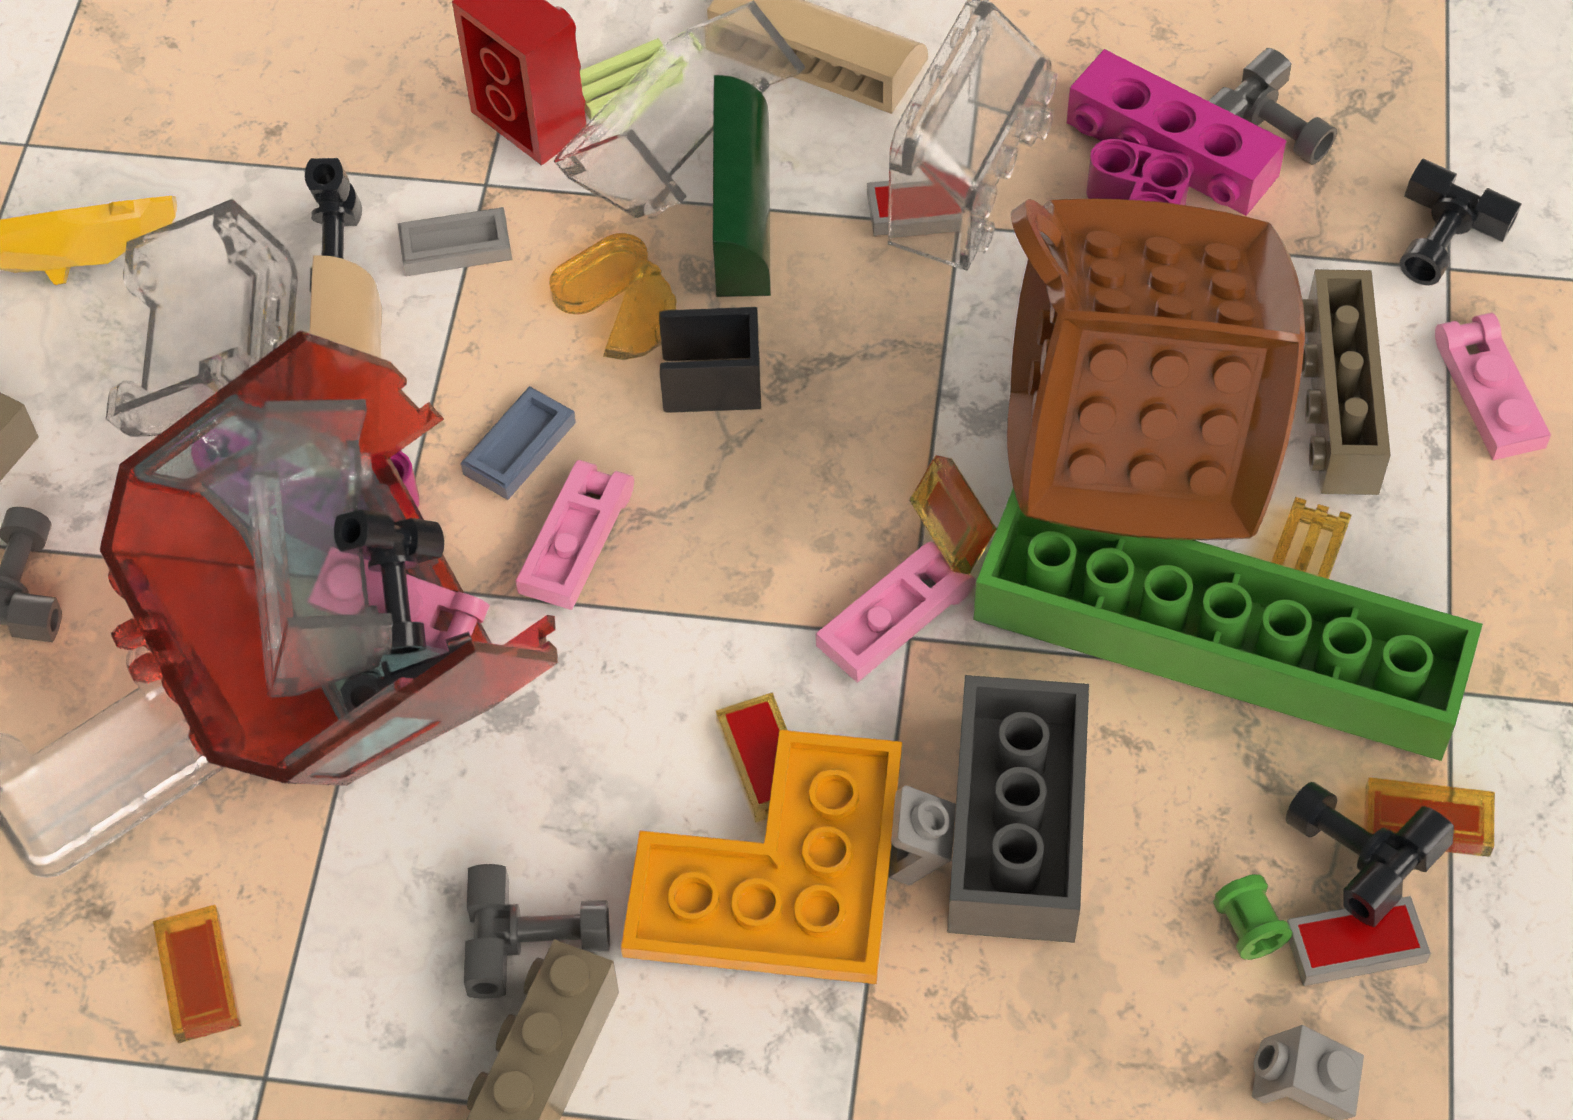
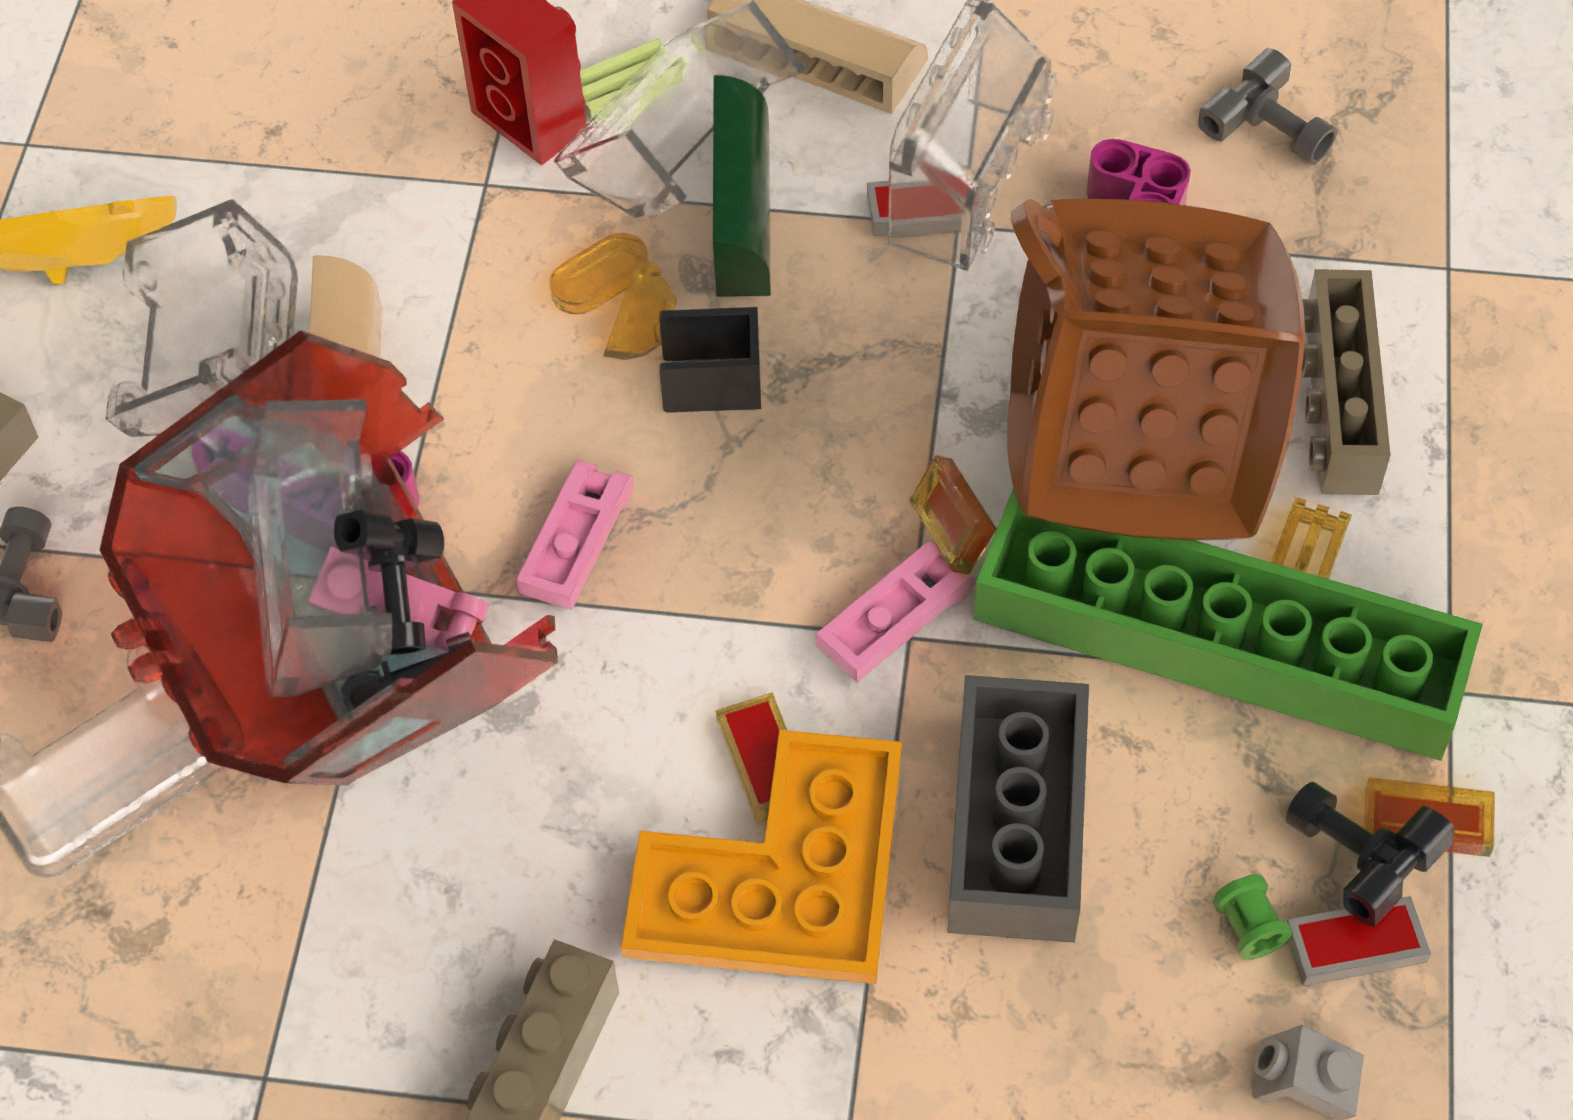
(196, 974): tile -> none
(337, 203): black bar -> none
(454, 241): light grey tile -> none
(502, 929): dark grey bar -> none
(518, 443): sand blue tile -> none
(920, 834): light grey bracket -> none
(1226, 153): dark pink brick -> none
(1454, 212): black bar -> none
(1492, 387): bright pink plate -> none

